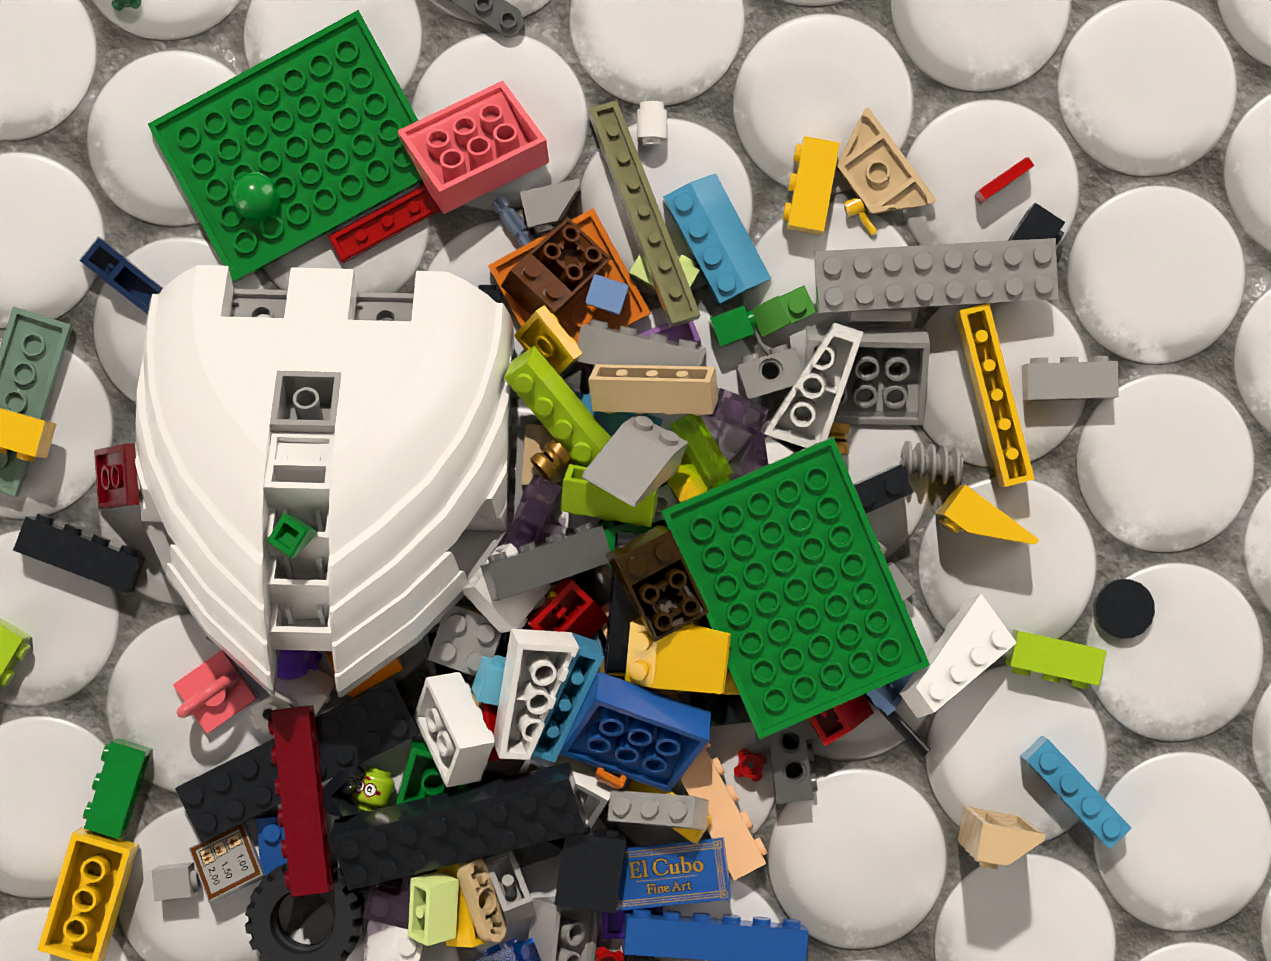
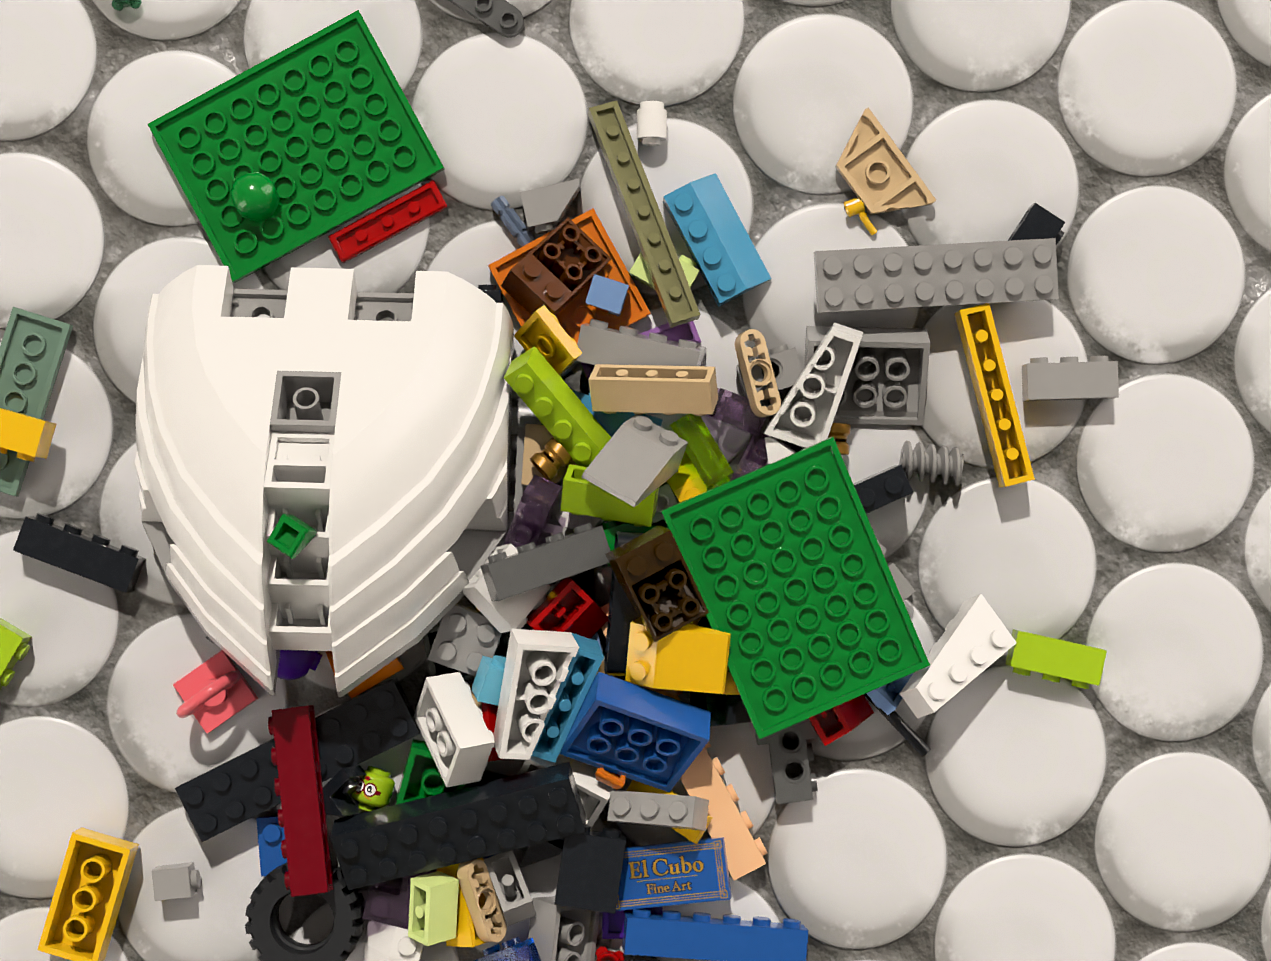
(116, 476): dark red tile -> none
(116, 788): green brick -> none
(120, 273): dark blue slope -> none
(227, 863): tile -> none
(262, 711): white brick -> none
(306, 691): white piece -> none
(474, 146): coral slope -> none
(733, 326): green brick -> none
(743, 770): red plate -> none
(764, 362): none -> tan beam
(783, 311): bright green slope -> none
(811, 185): yellow brick -> none
(880, 316): white tile -> none
(972, 514): yellow slope -> none
(997, 836): tan slope -> none
(1004, 180): red tile -> none
(1076, 792): dark azure brick -> none
(1124, 608): black tile -> none

